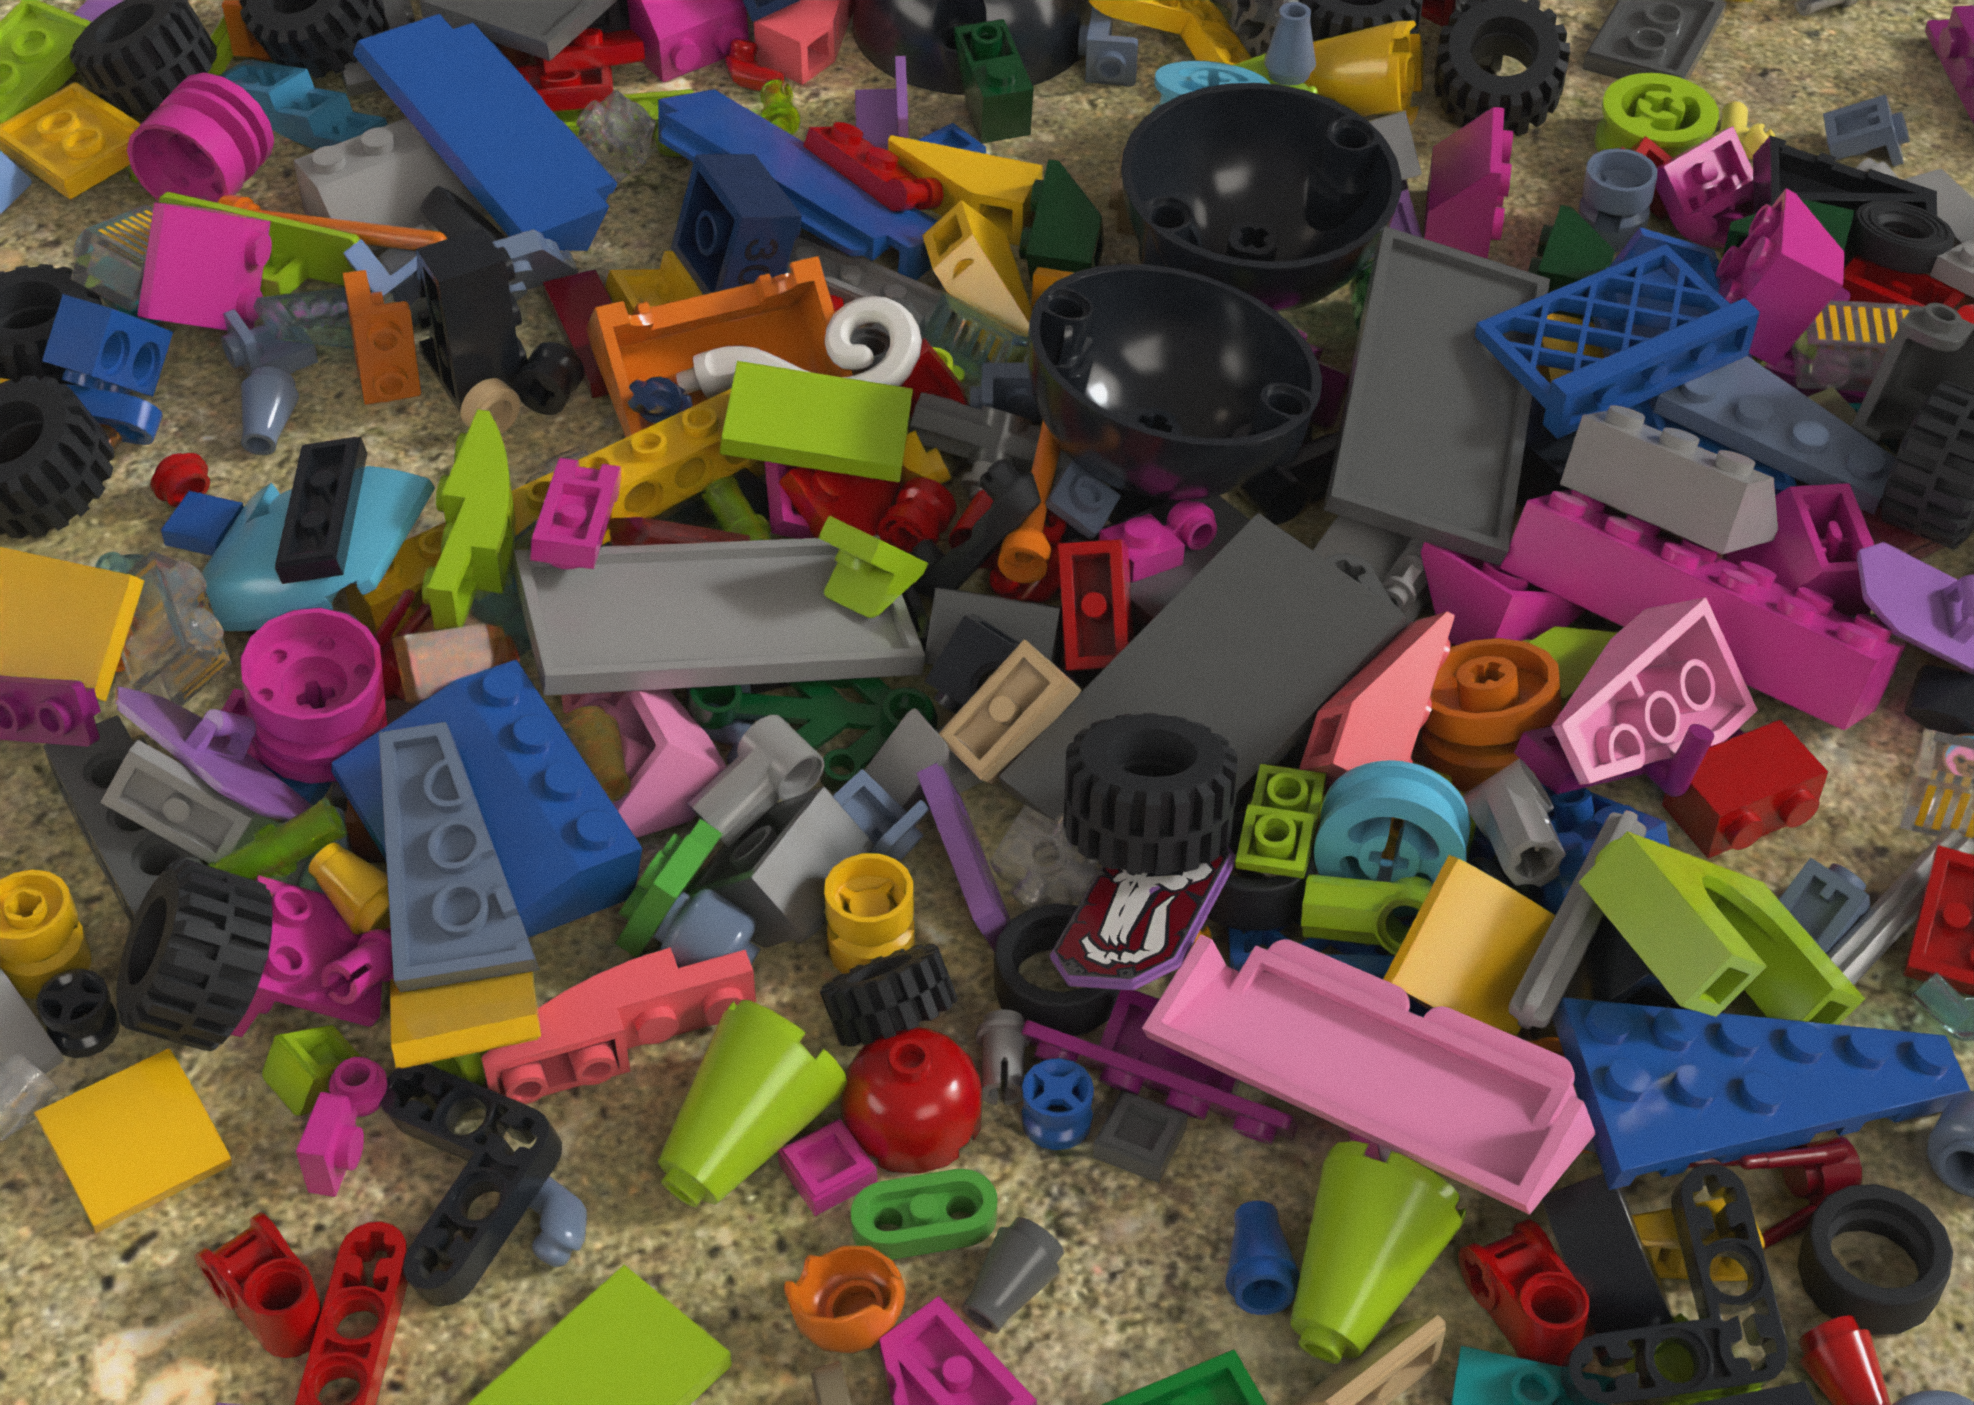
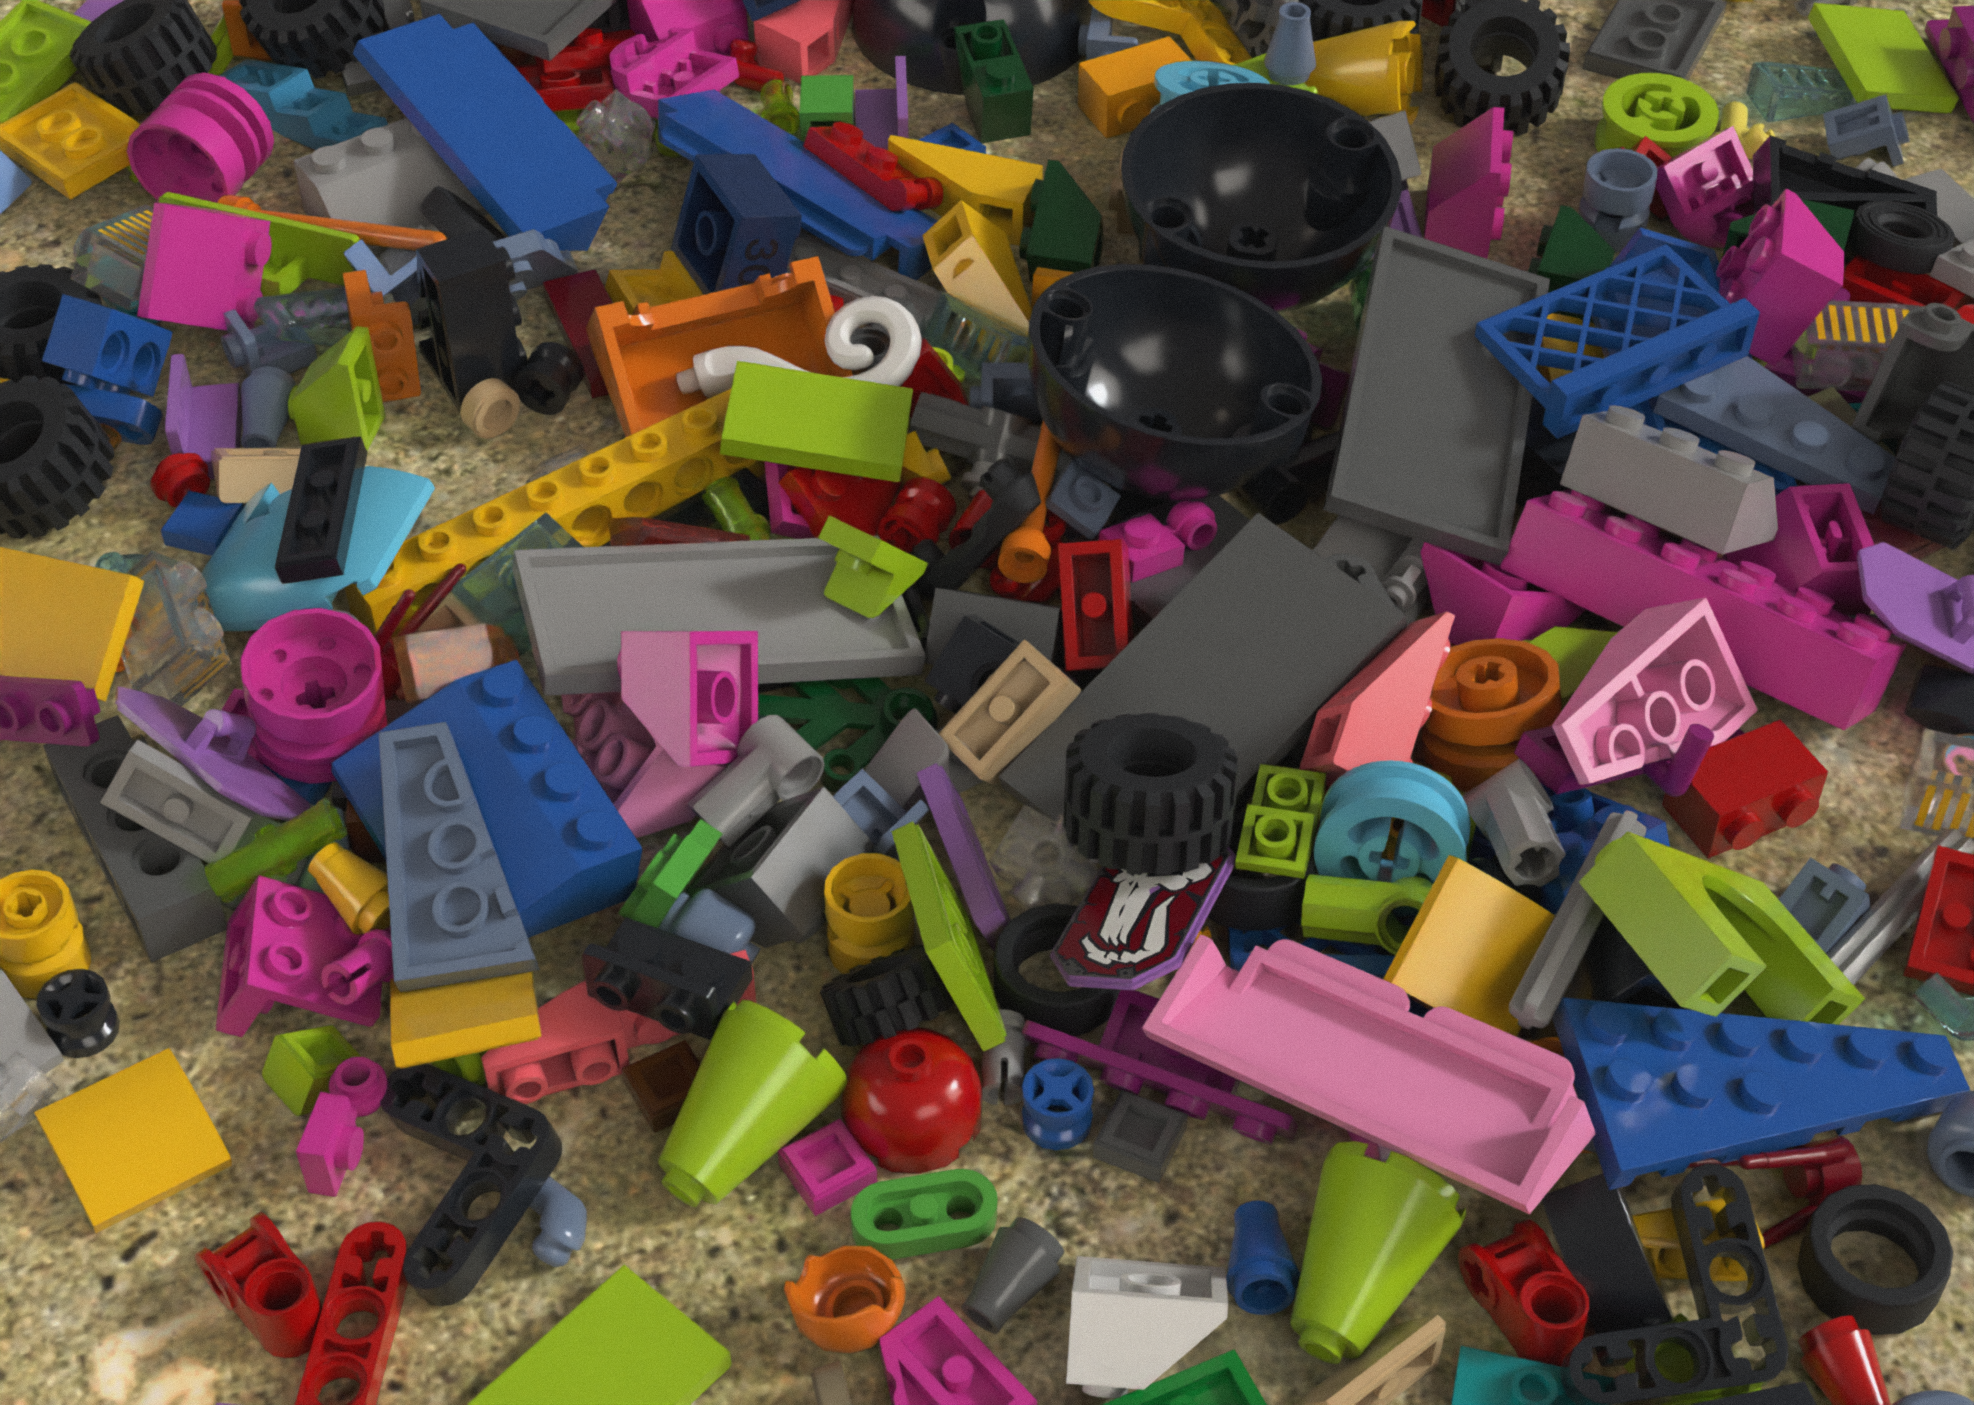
(194, 955): black tyre -> none
(201, 415): none -> medium lavender panel
(245, 471): none -> tan slope
(339, 393): none -> lime slope
(478, 527): lime slope -> none
(575, 515): dark pink plate -> none
(600, 746): clear yellow cone -> none
(658, 399): dark blue axle -> none
(662, 1083): none -> reddish brown tile
(665, 978): none -> black bracket
(667, 68): none -> dark pink slope
(692, 690): none -> dark pink slope
(826, 101): none -> bright green brick
(949, 936): none -> lime tile
(1120, 86): none -> light orange brick
(1138, 1320): none -> white slope
(1796, 91): none -> clear light blue slope
(1882, 55): none -> lime tile

